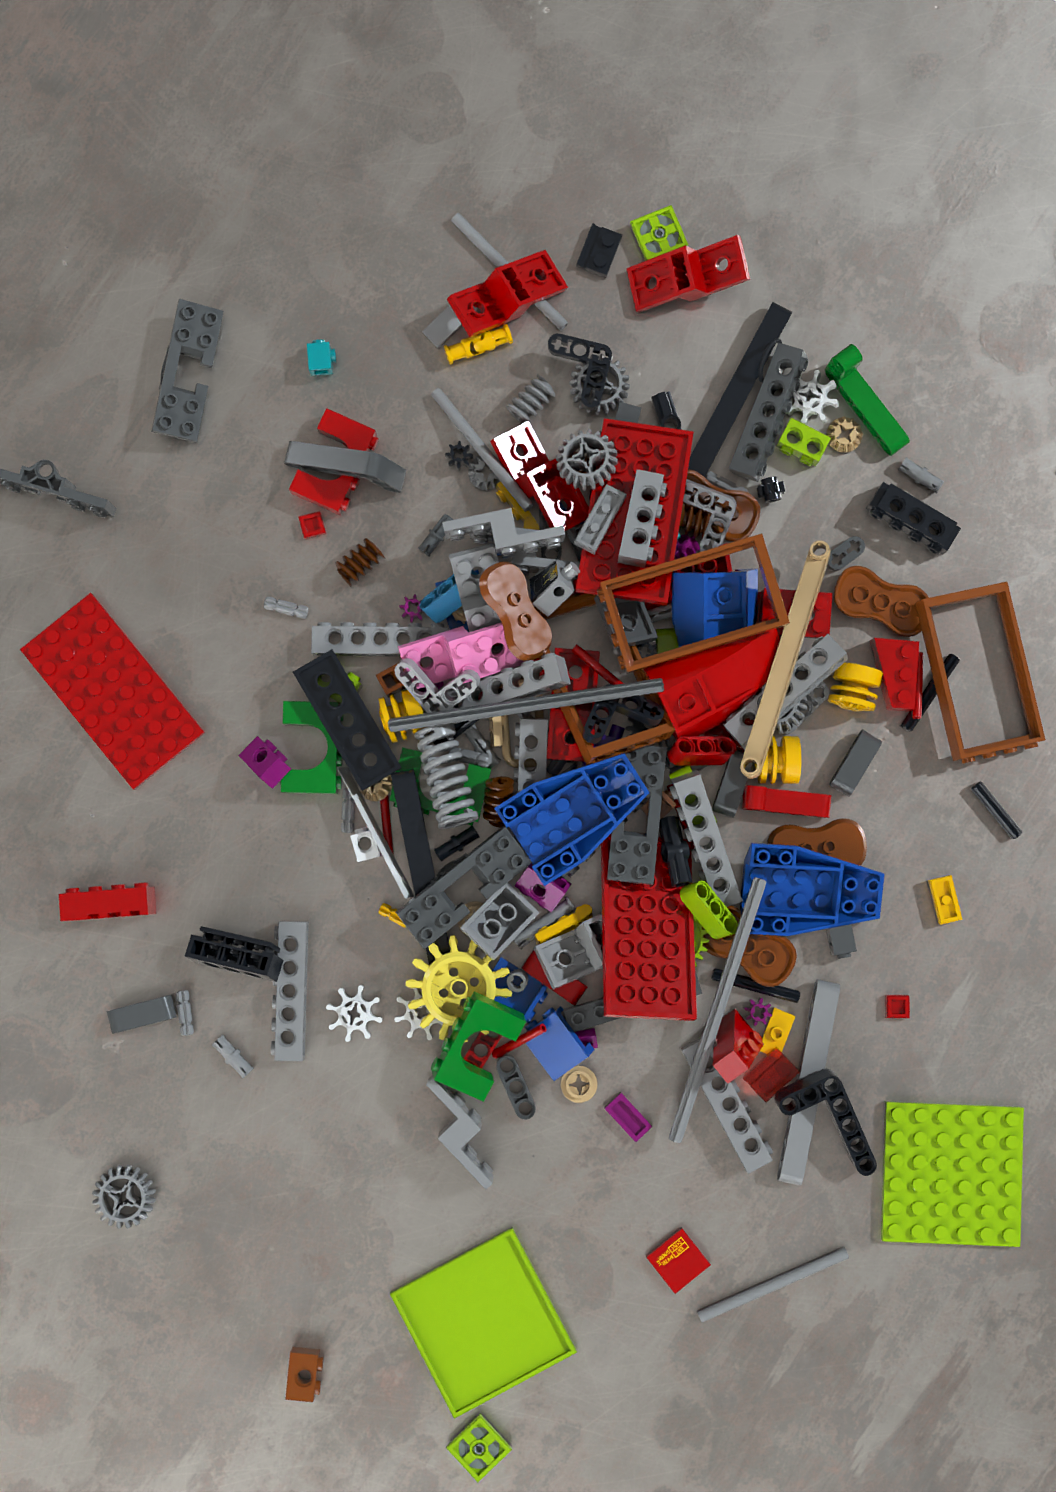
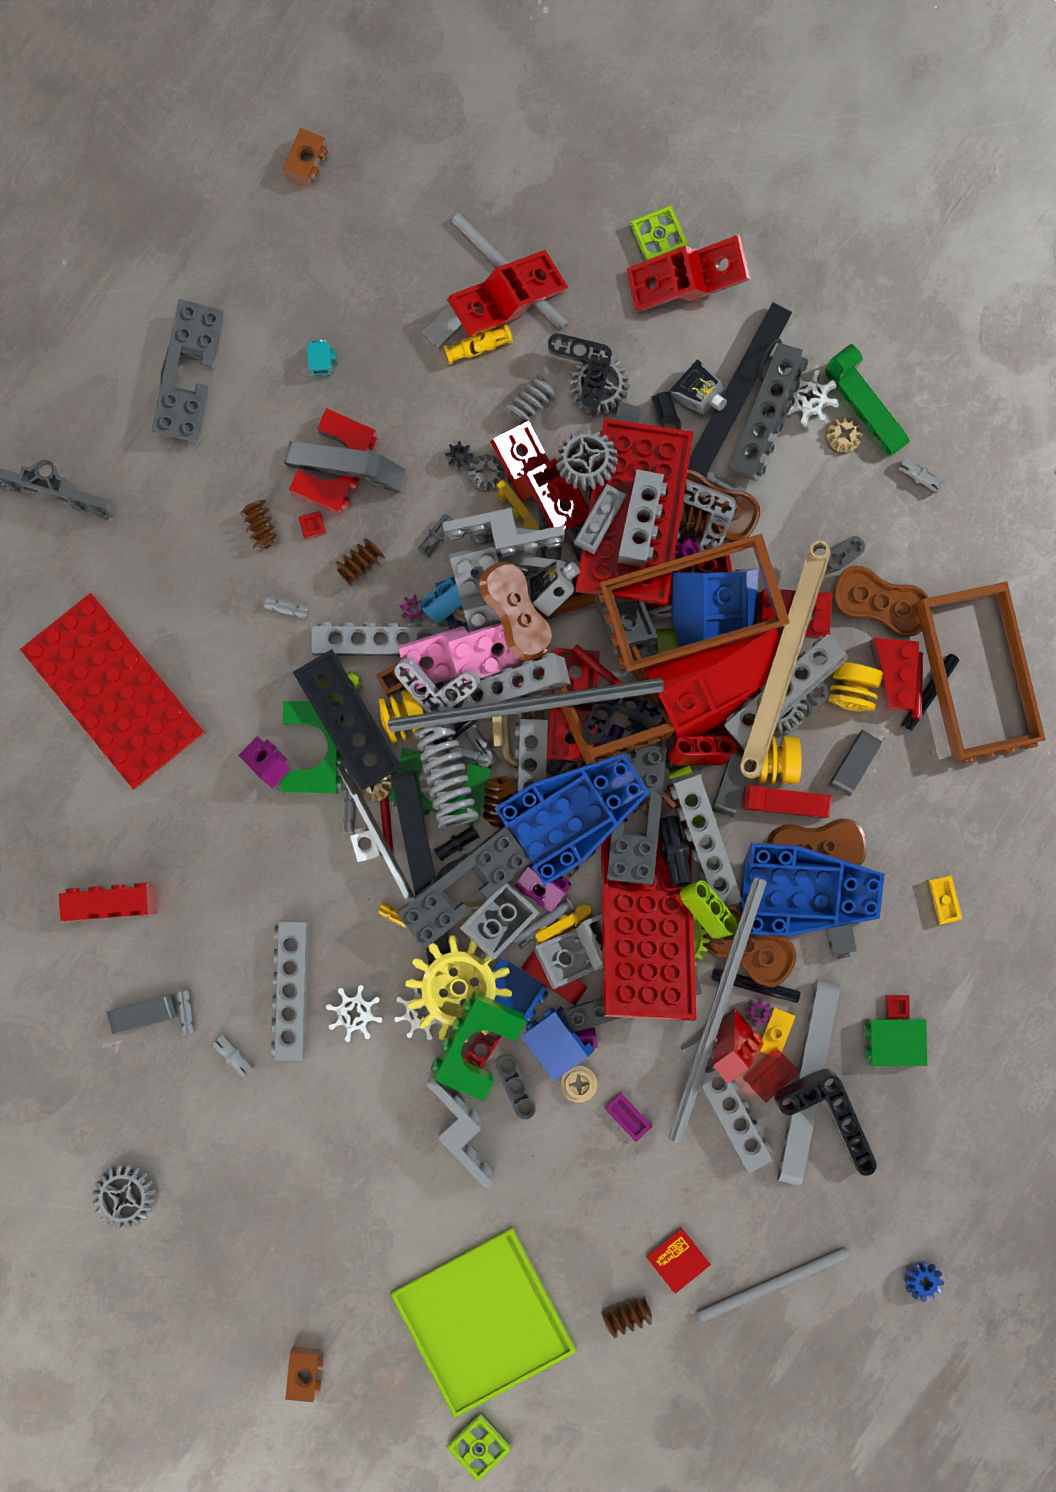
(234, 959): black brick -> none
(259, 526): none -> reddish brown piece
(305, 144): none -> dark orange brick
(482, 449): light grey piece -> none
(520, 973): light grey bush -> none
(522, 1039): red piece -> none
(599, 250): black plate -> none
(627, 1317): none -> reddish brown piece
(699, 389): none -> torso
(771, 489): black gear -> none
(805, 436): lime brick -> none
(896, 1042): none -> green brick
(926, 517): black brick -> none
(929, 1287): none -> blue gear
(952, 1174): lime plate -> none
(997, 810): black axle -> none

